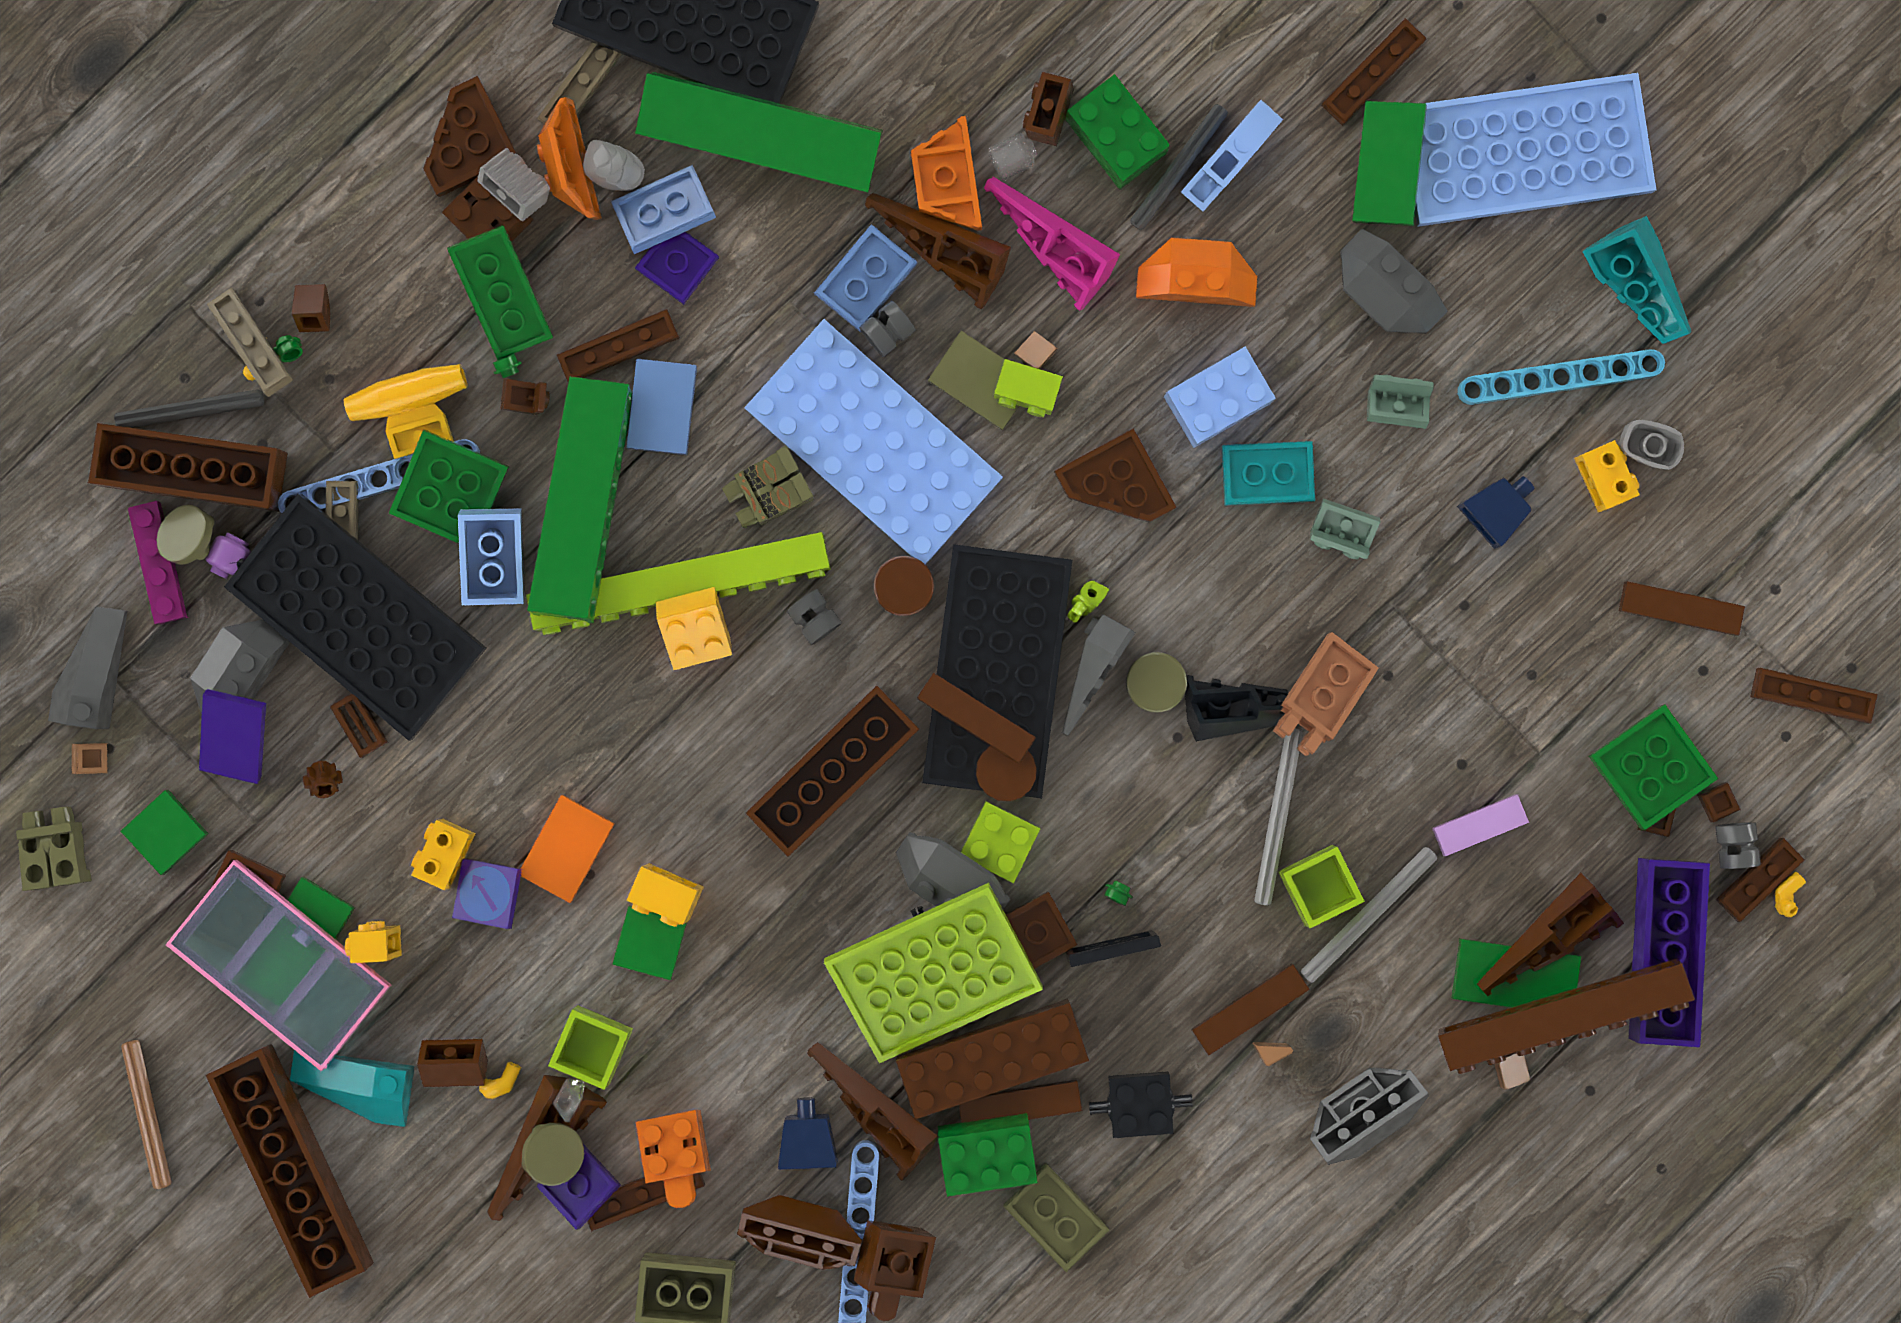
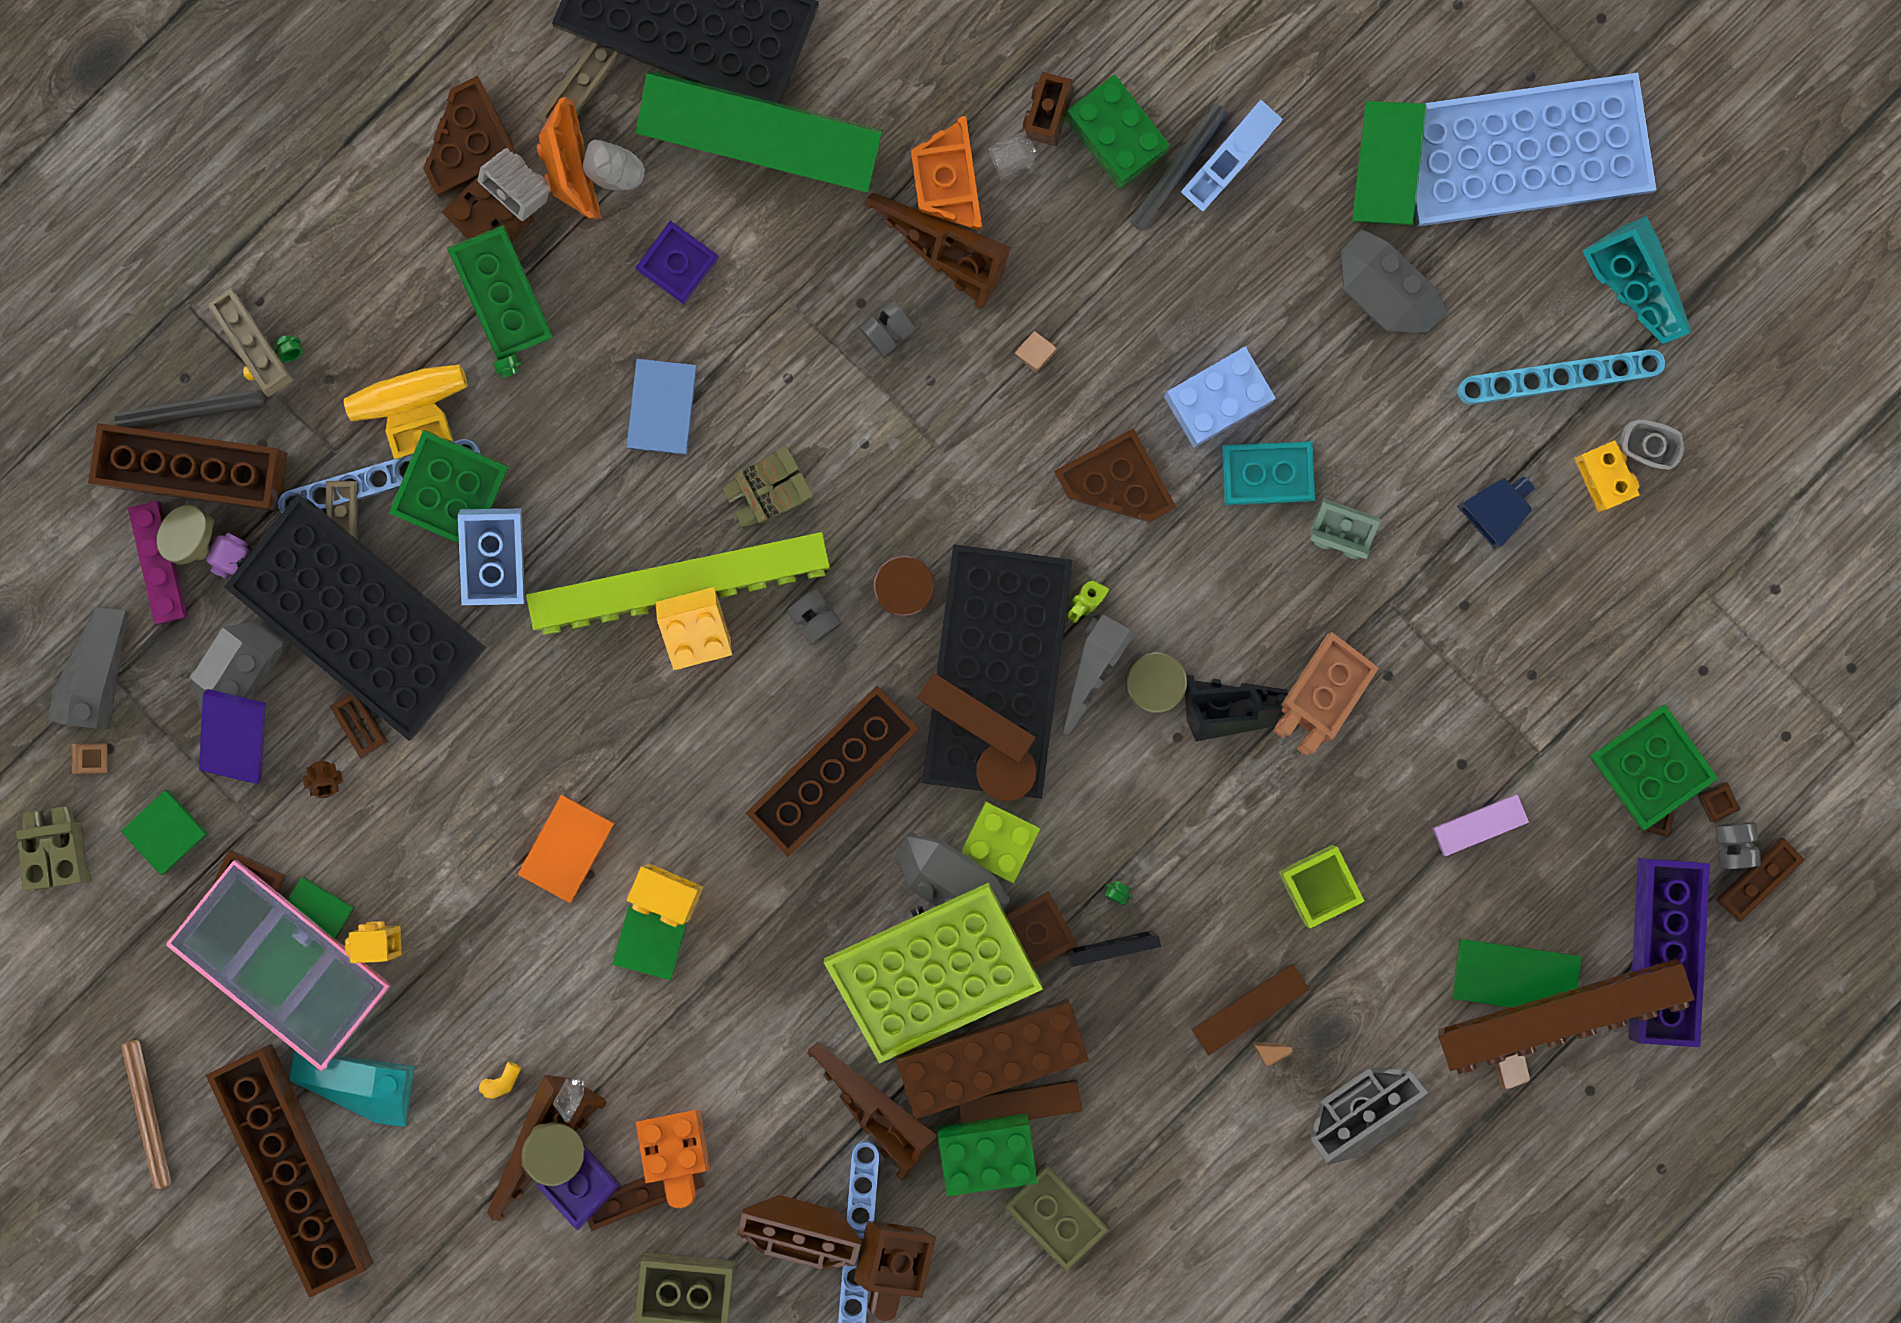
(311, 308): reddish brown brick -> none
(442, 853): yellow brick -> none
(452, 1062): reddish brown brick -> none
(487, 893): tile -> none
(524, 397): reddish brown bracket -> none
(581, 499): green tile -> none
(590, 1047): lime piece -> none
(618, 346): reddish brown tile -> none
(663, 209): medium blue tile -> none
(807, 1139): dark blue torso -> none
(865, 277): medium blue tile -> none
(873, 442): light blue plate -> none
(970, 377): olive tile -> none
(1027, 388): lime brick -> none
(1071, 254): dark pink wedge -> none
(1140, 1104): black plate -> none
(1198, 274): orange wedge -> none
(1278, 818): light grey axle -> none
(1369, 914): light grey axle -> none
(1373, 71): reddish brown tile -> none
(1399, 401): sand green bracket -> none
(1570, 919): reddish brown wedge -> none
(1681, 608): reddish brown tile -> none
(1784, 895): yellow arm -> none
(1813, 695): reddish brown tile -> none

